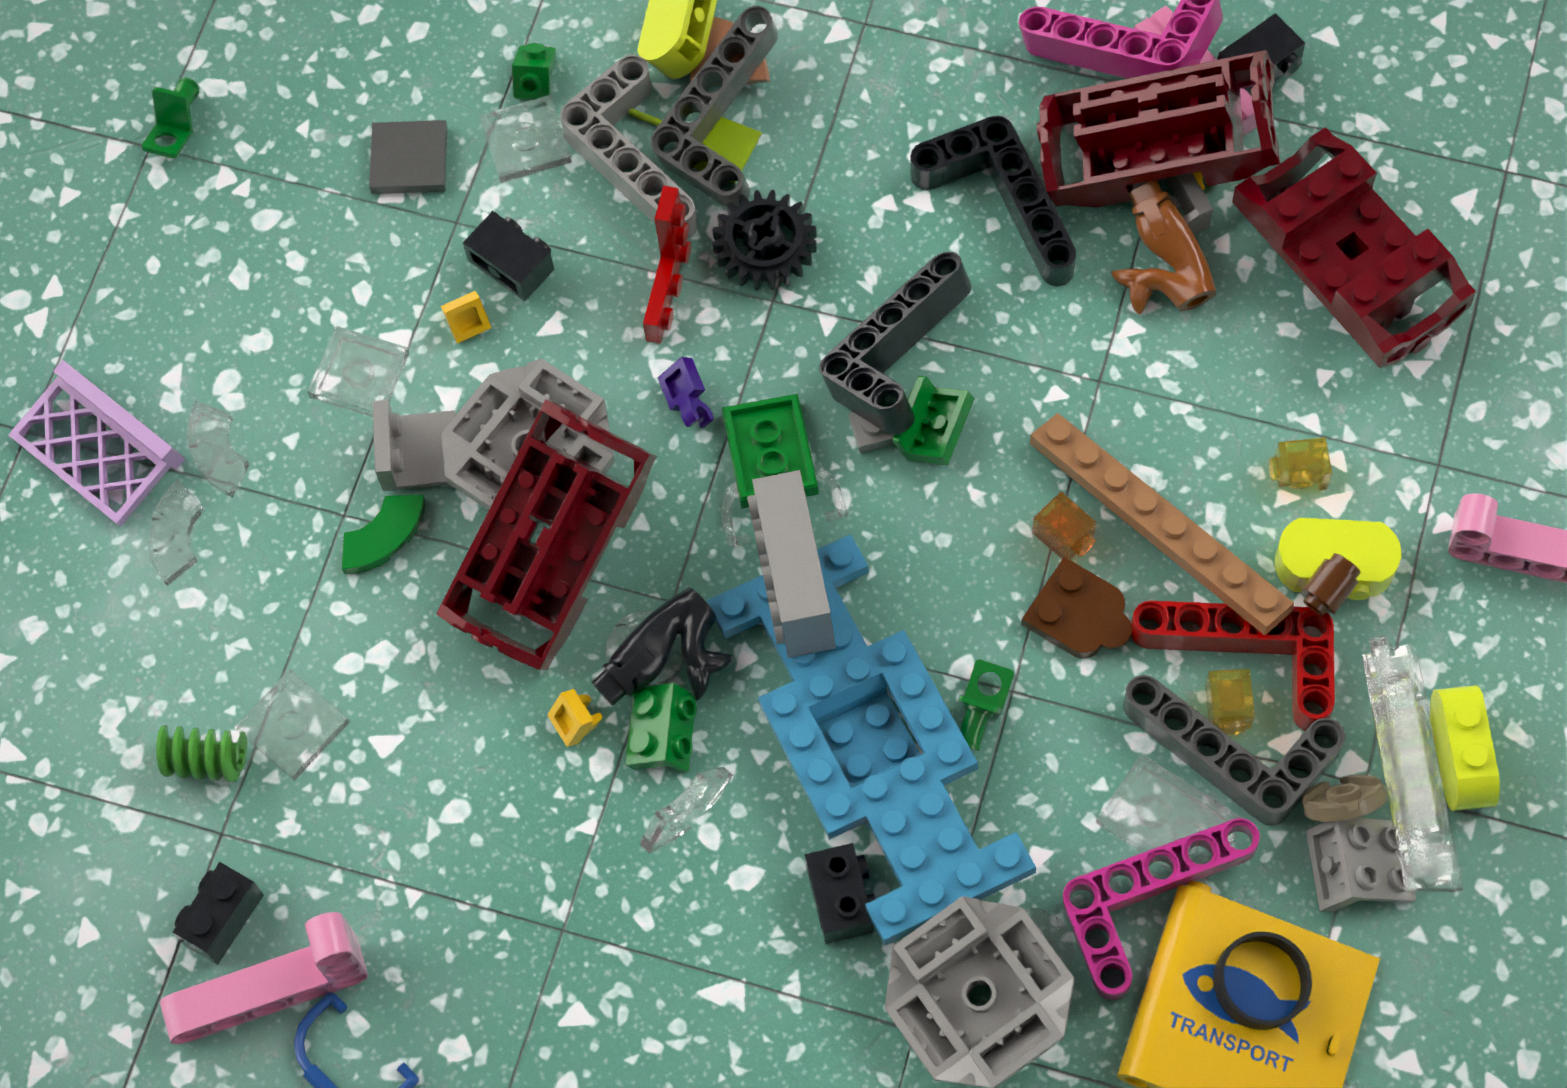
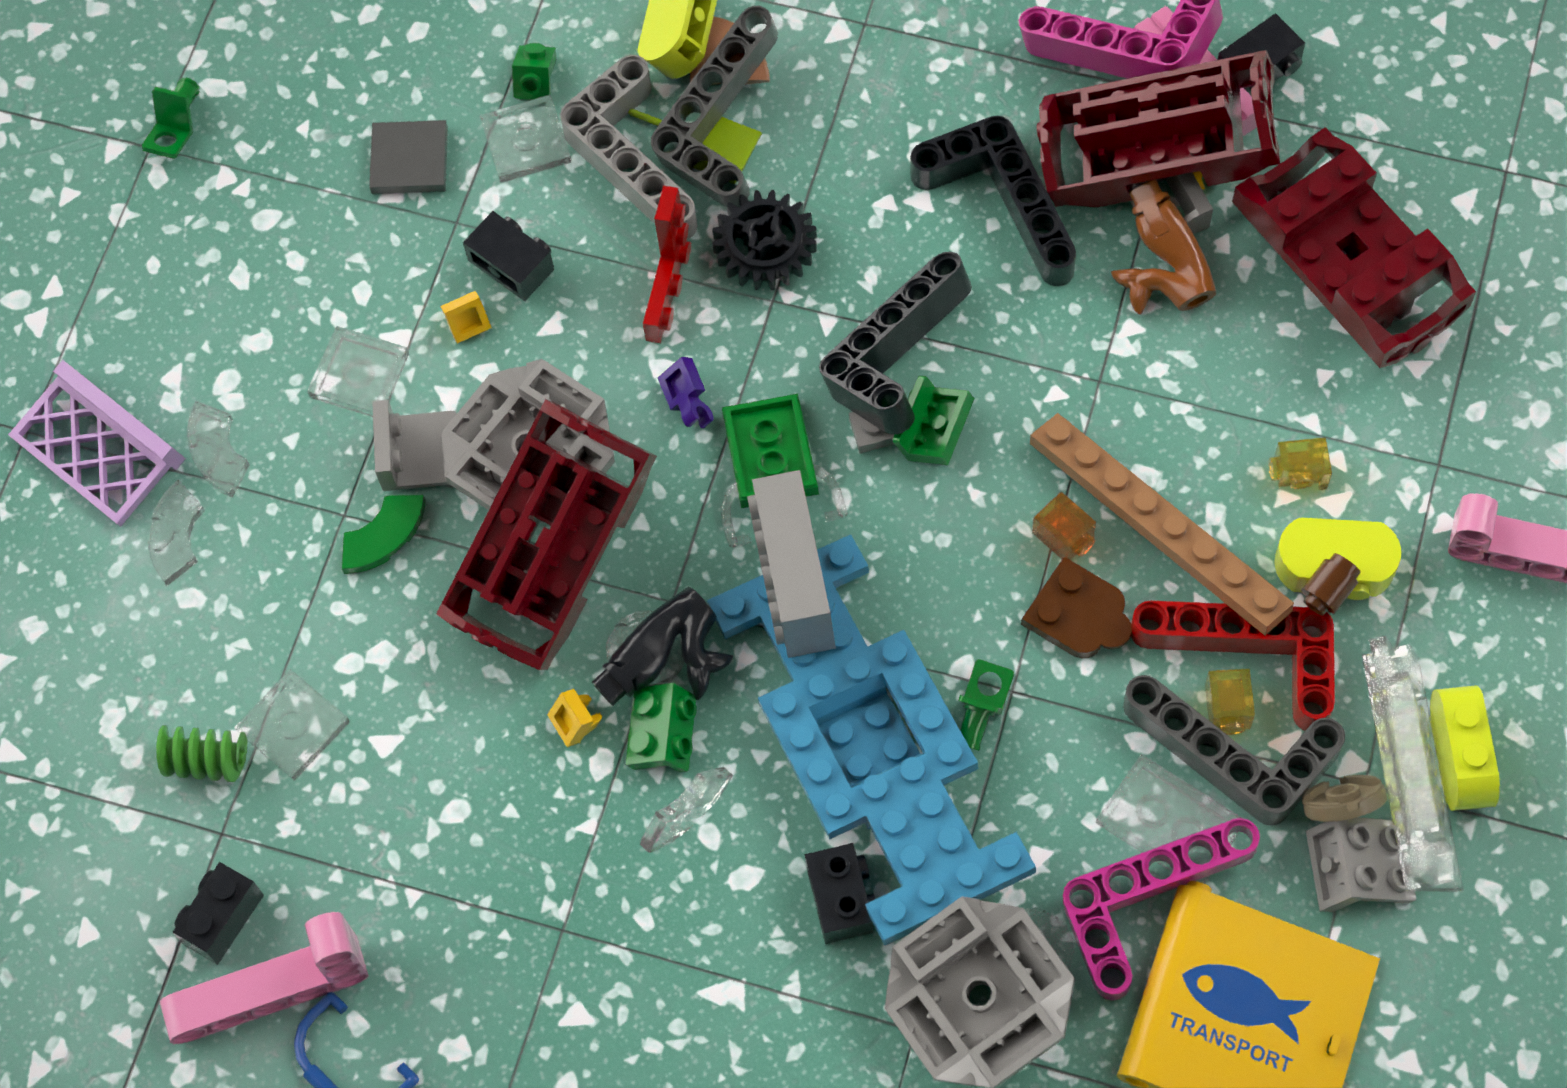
(1296, 956): black tyre -> none

